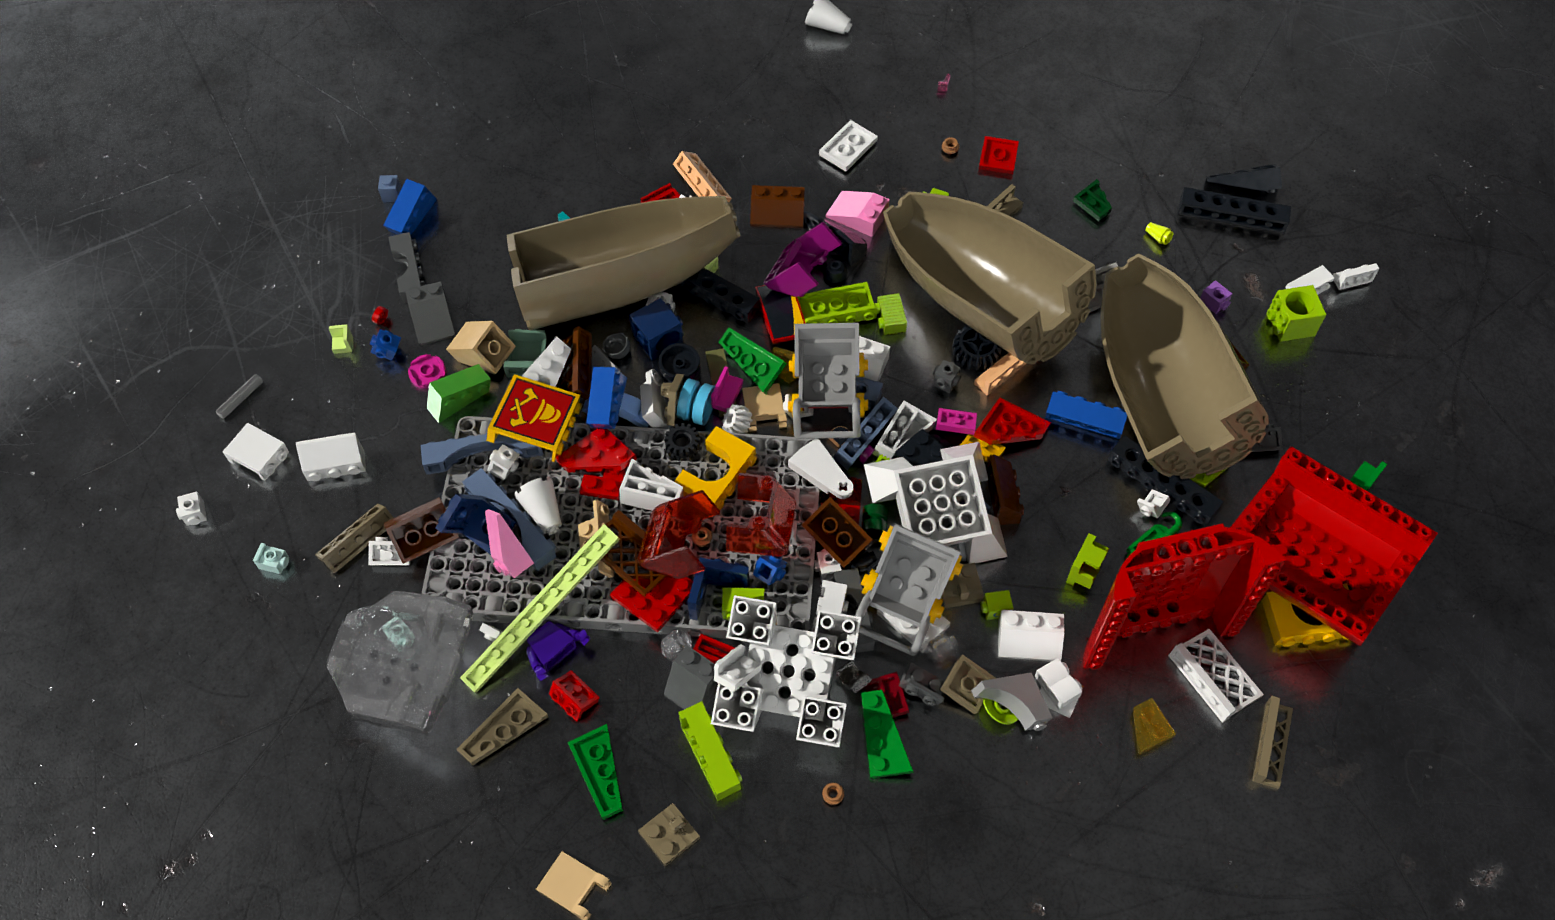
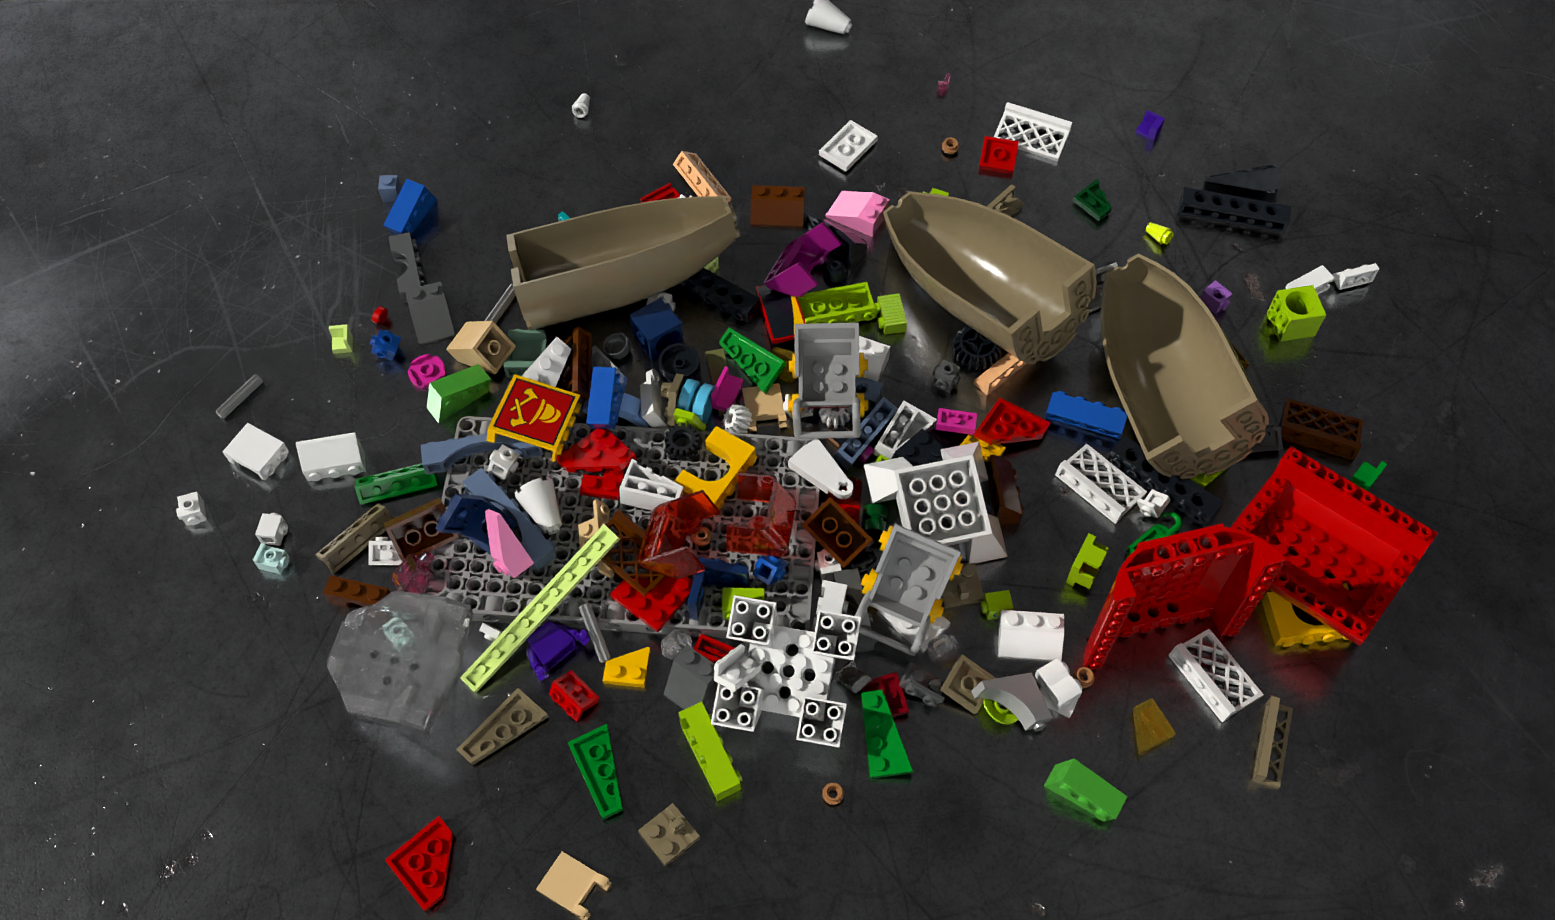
(271, 529): none -> white brick
(346, 591): none -> reddish brown arch
(393, 483): none -> green fence
(413, 573): none -> clear pink torso
(424, 863): none -> red plate
(502, 305): none -> light grey axle
(581, 106): none -> white cone
(595, 632): none -> light grey axle
(628, 669): none -> yellow wing
(687, 417): none -> lime wing
(834, 416): none -> white gear
(1036, 121): none -> white fence
(1083, 671): none -> medium nougat plate
(1086, 789): none -> bright green wedge
(1092, 491): none -> white fence
(1151, 125): none -> dark purple panel
(1318, 438): none -> reddish brown fence

